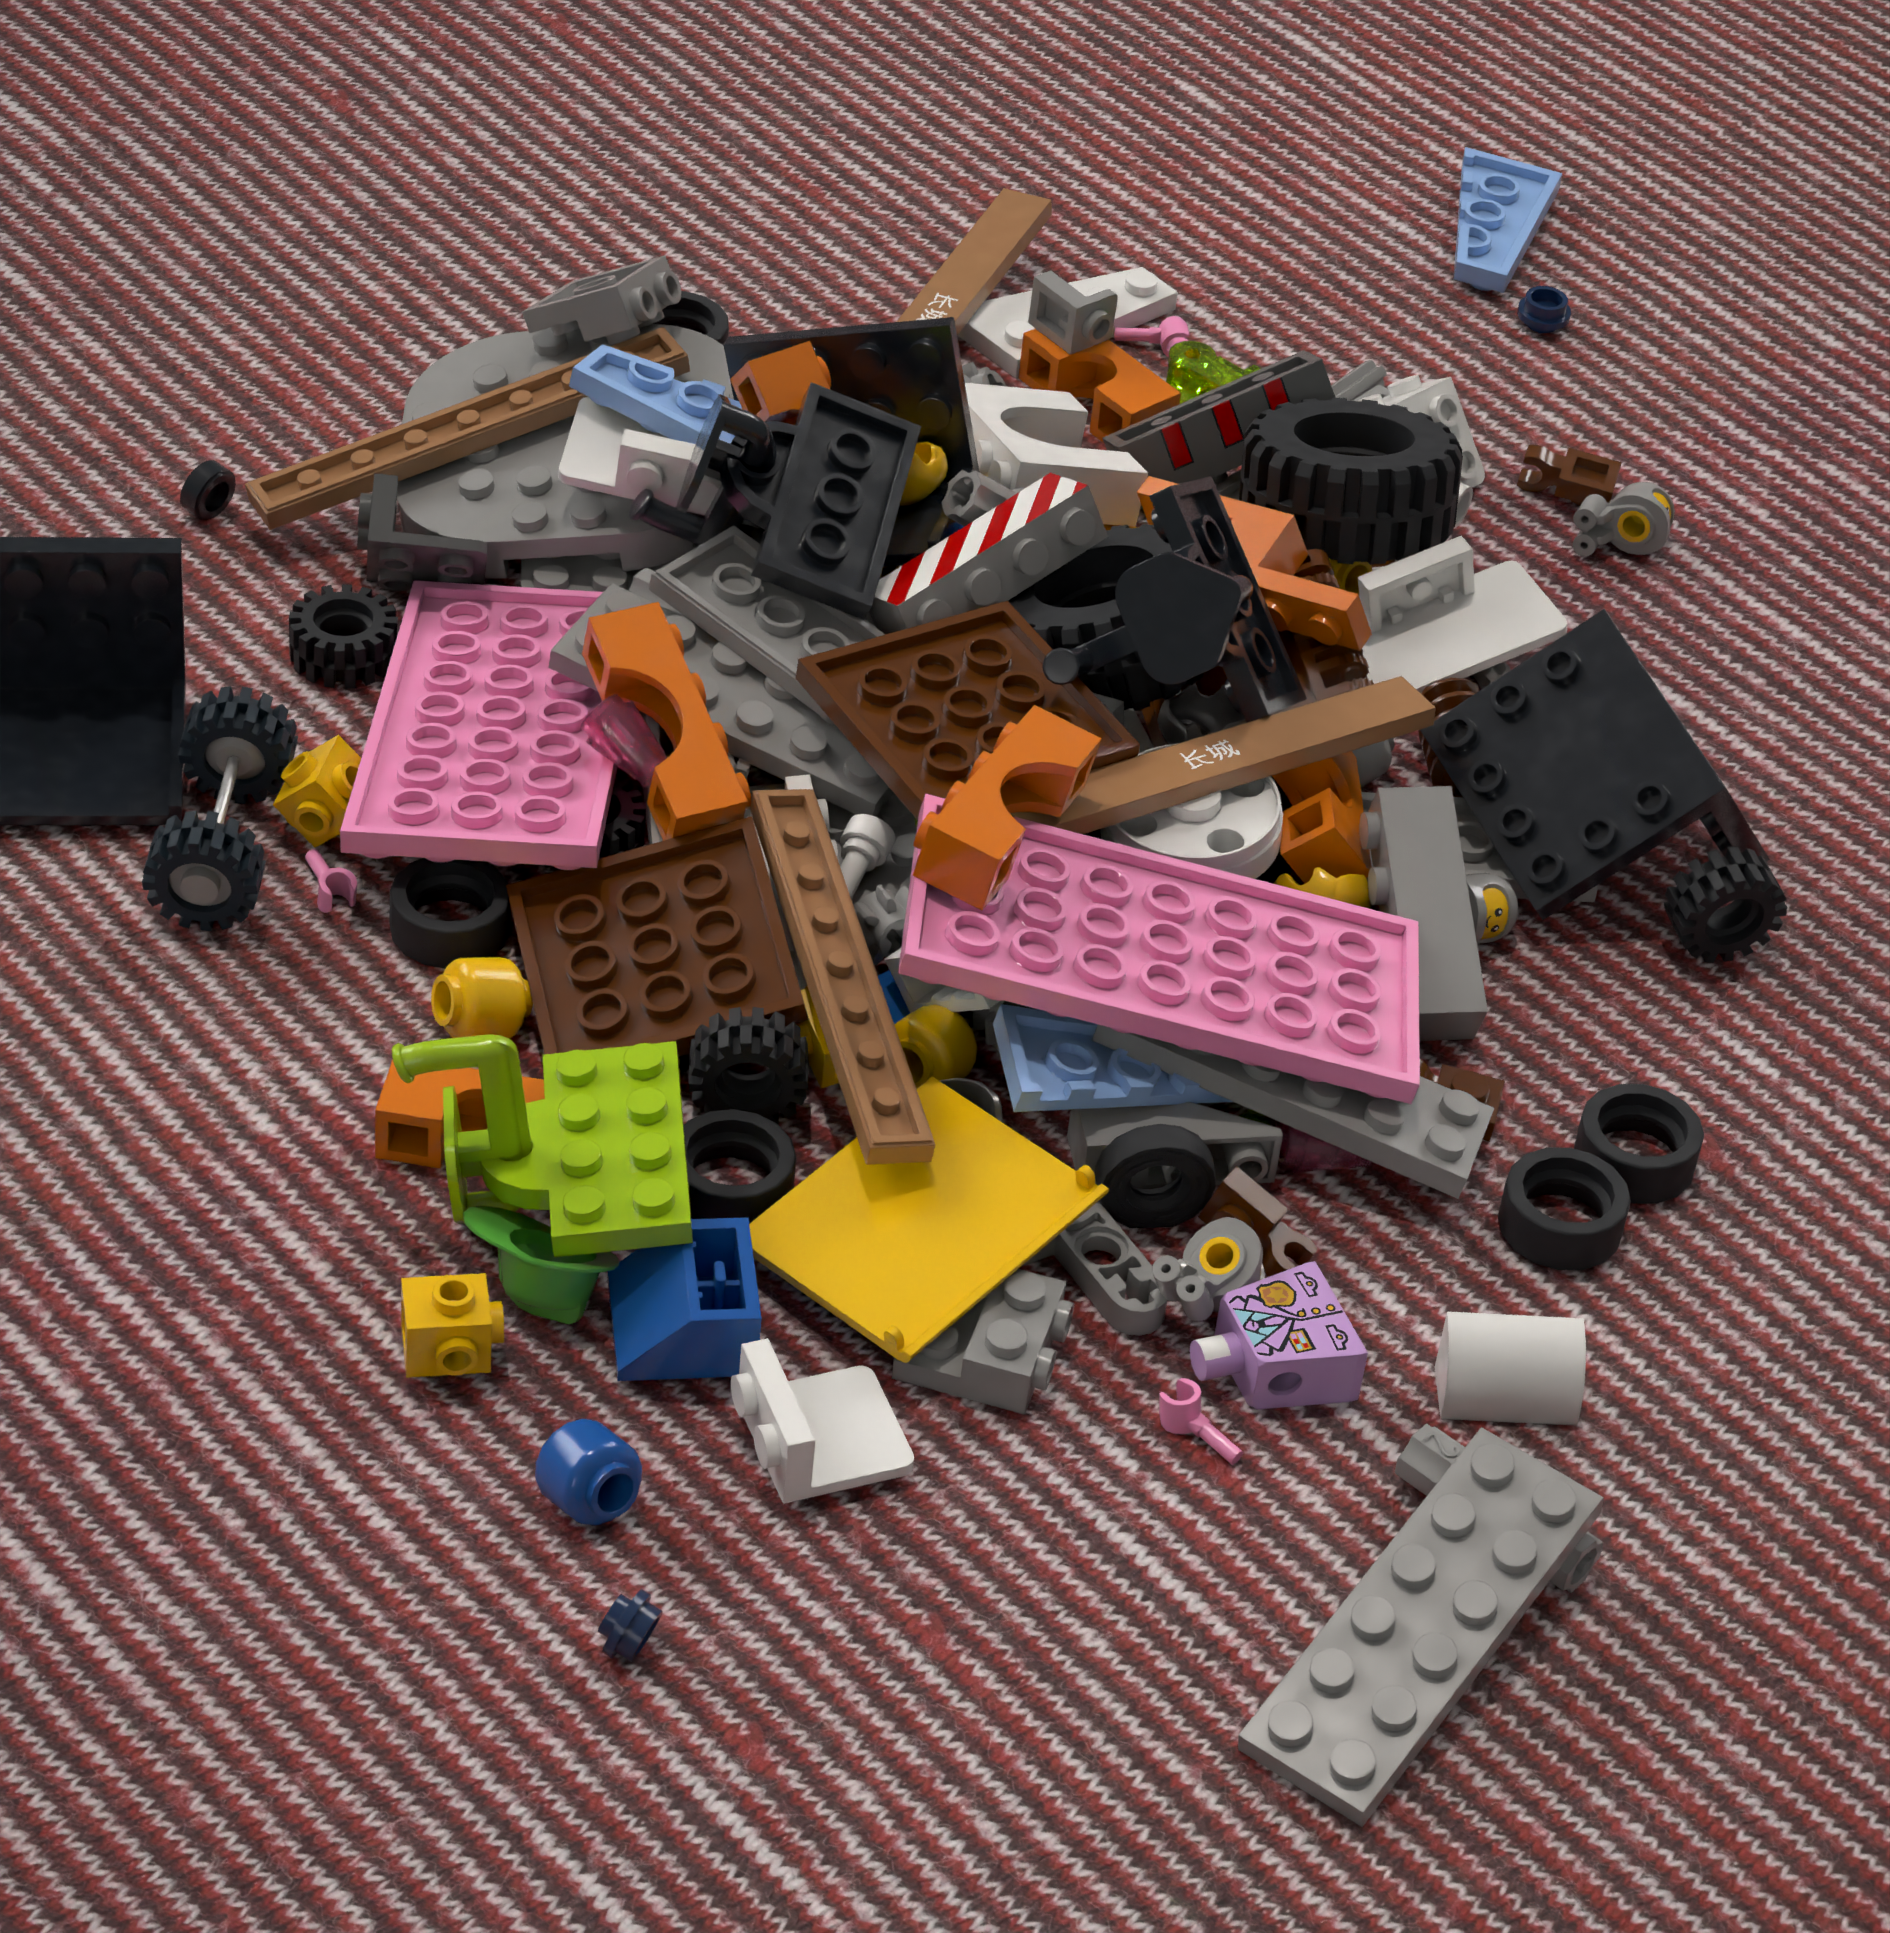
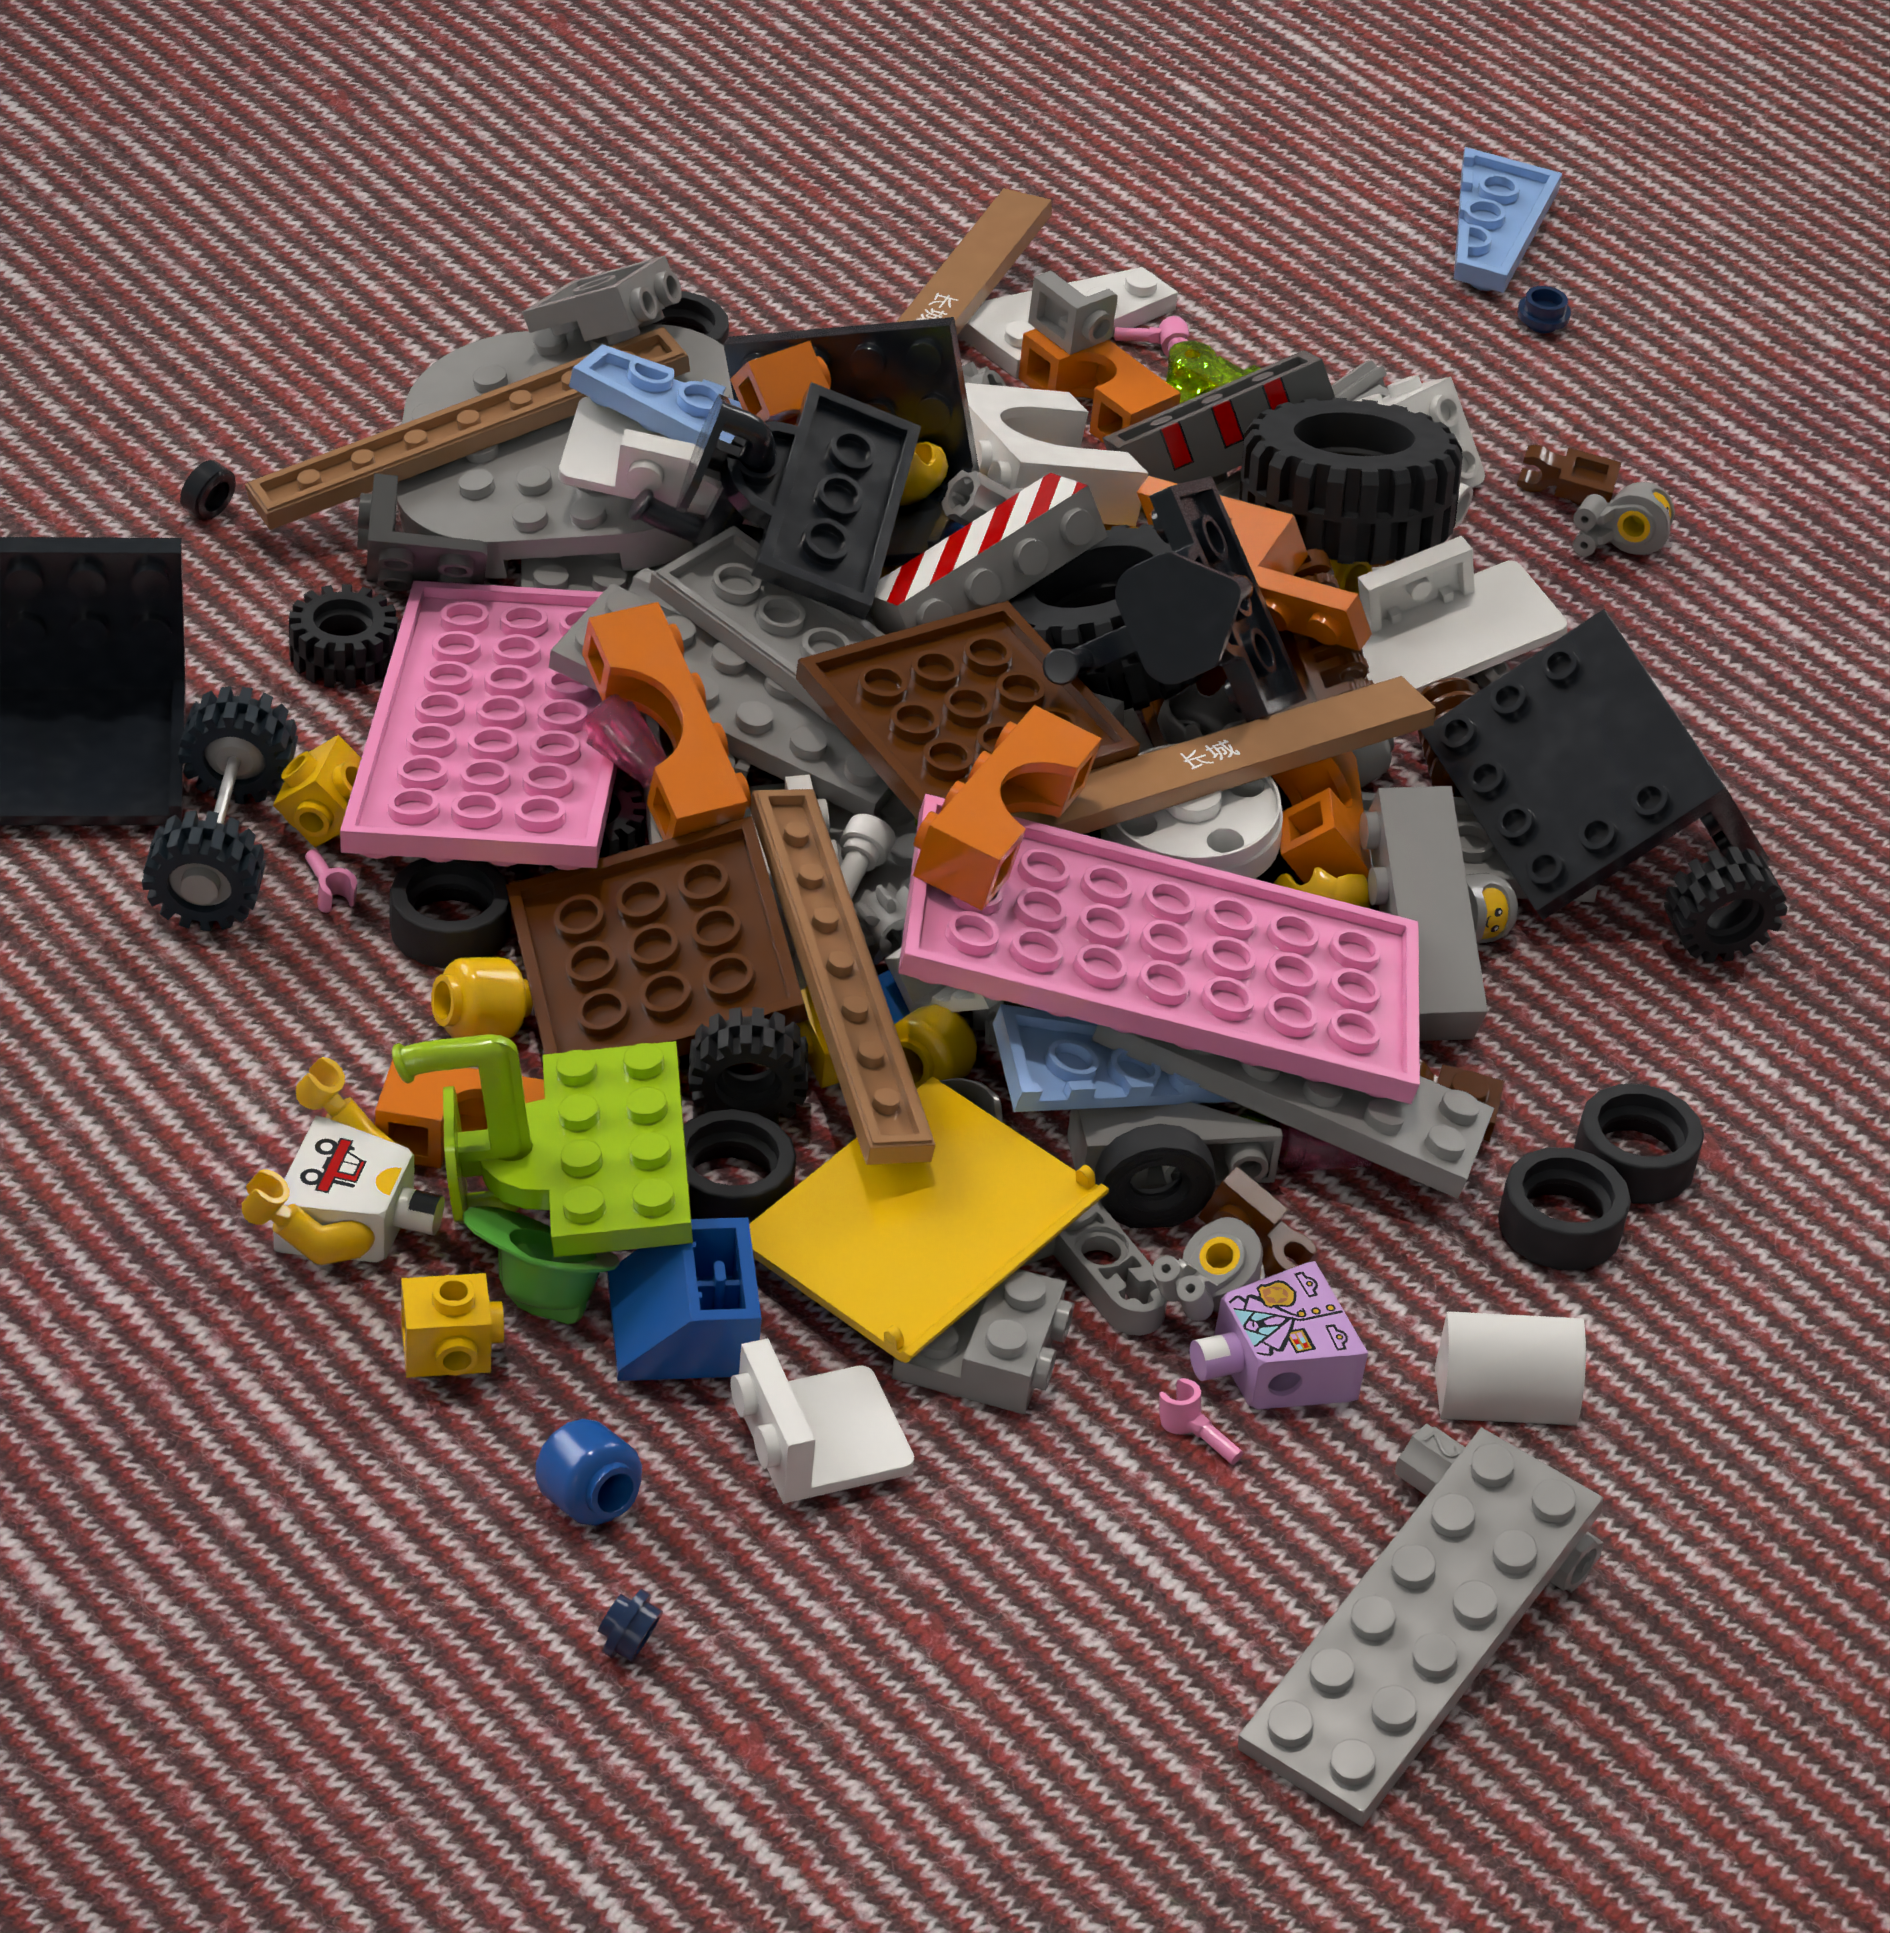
(345, 1185): none -> torso

